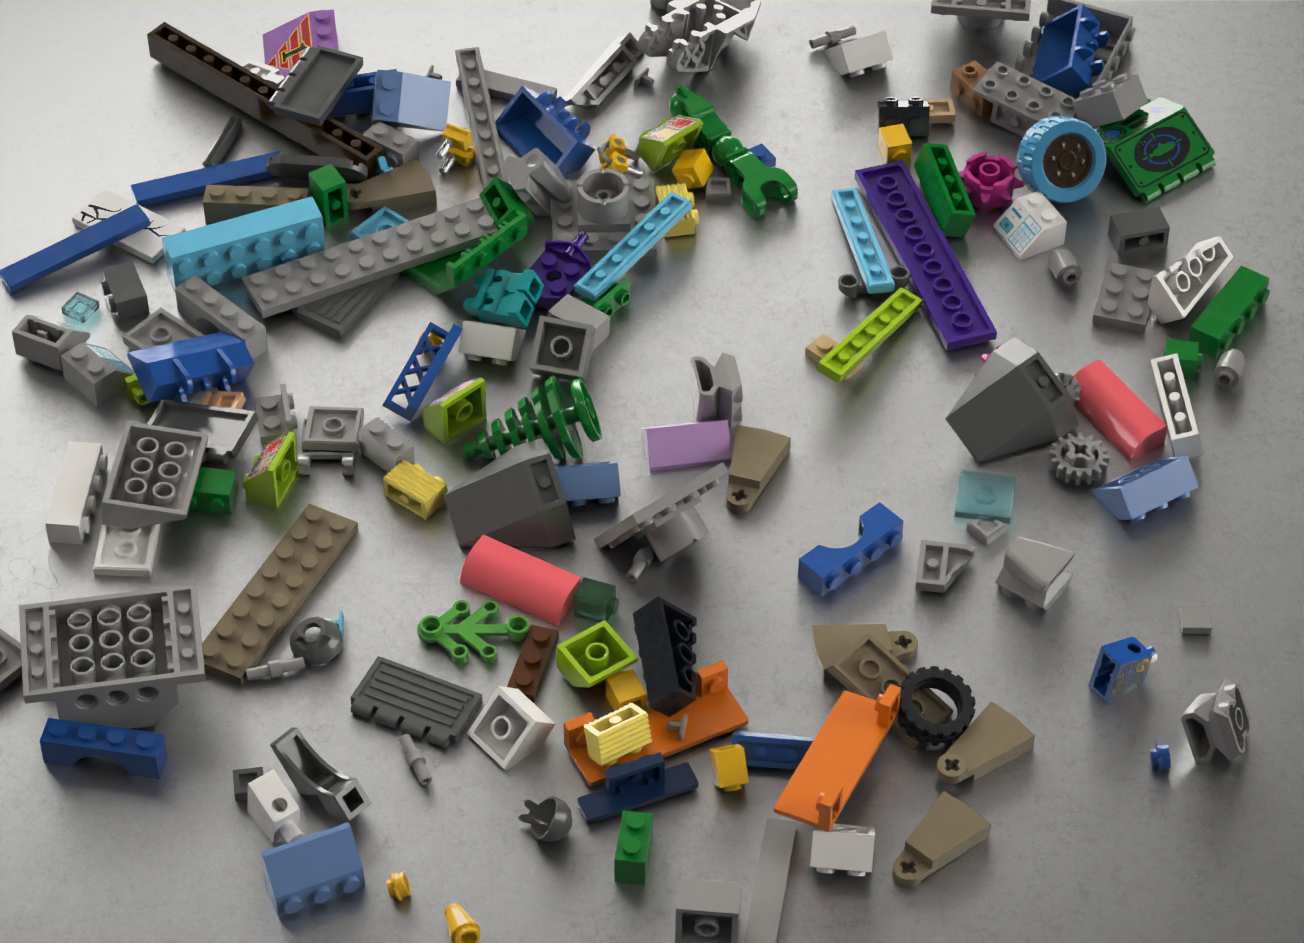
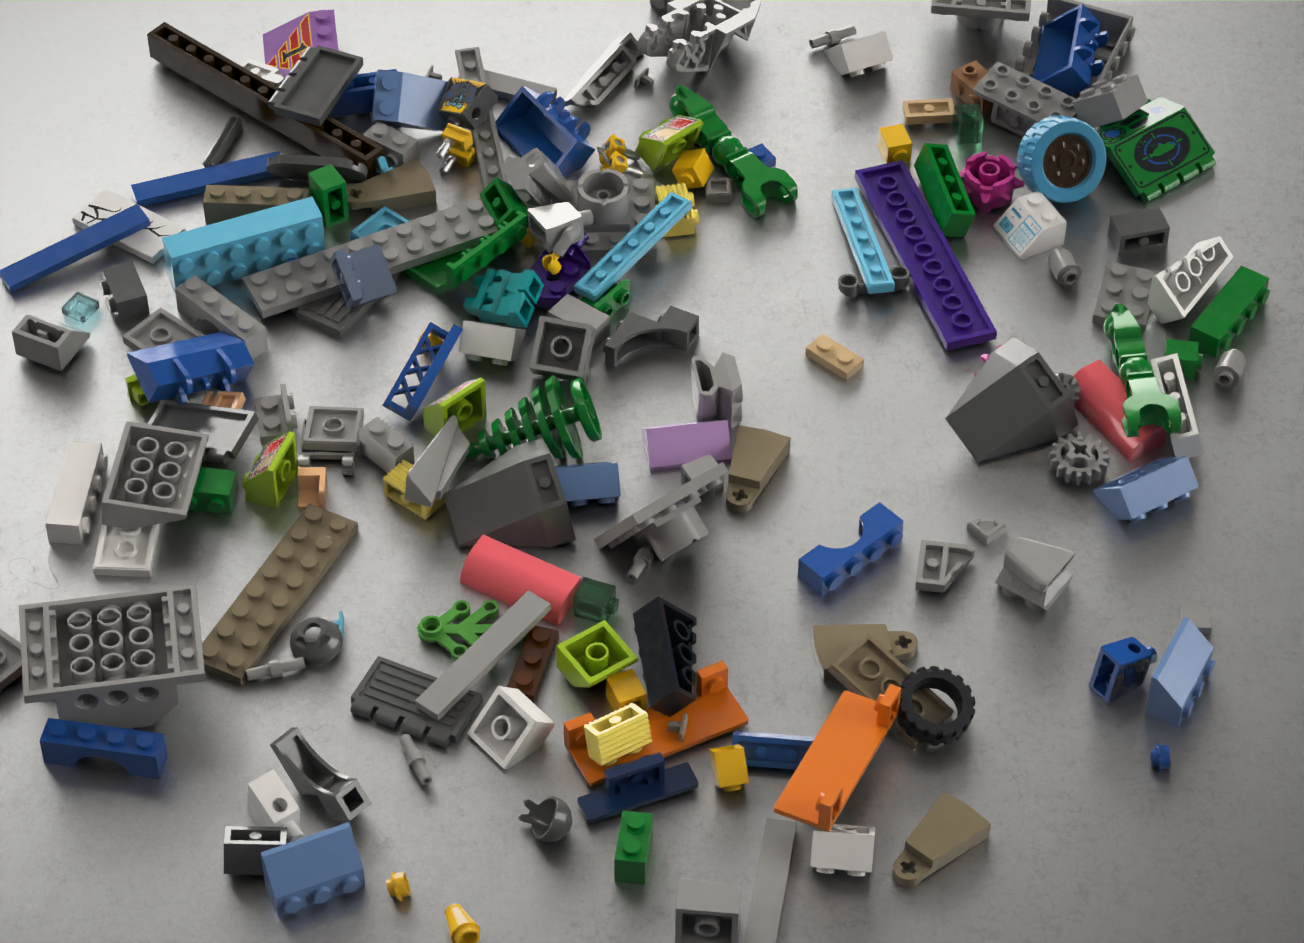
(95, 372): light grey slope -> none
(241, 778): dark grey plate -> none
(244, 847): none -> dark grey brick
(312, 487): none -> light nougat panel
(362, 275): none -> sand blue bracket
(437, 465): none -> light grey wedge
(466, 103): none -> dark grey torso
(482, 655): none -> light grey tile
(556, 229): none -> light grey torso
(636, 333): none -> dark grey arch
(697, 467): none -> light grey panel
(869, 335): lime plate -> none
(910, 113): black bracket -> none
(967, 124): none -> clear green brick
(985, 496): clear light blue tile -> none
(985, 746): dark tan piece -> none
(1144, 399): none -> green piece
(1180, 675): none -> medium blue slope
(1217, 722): light grey piece -> none

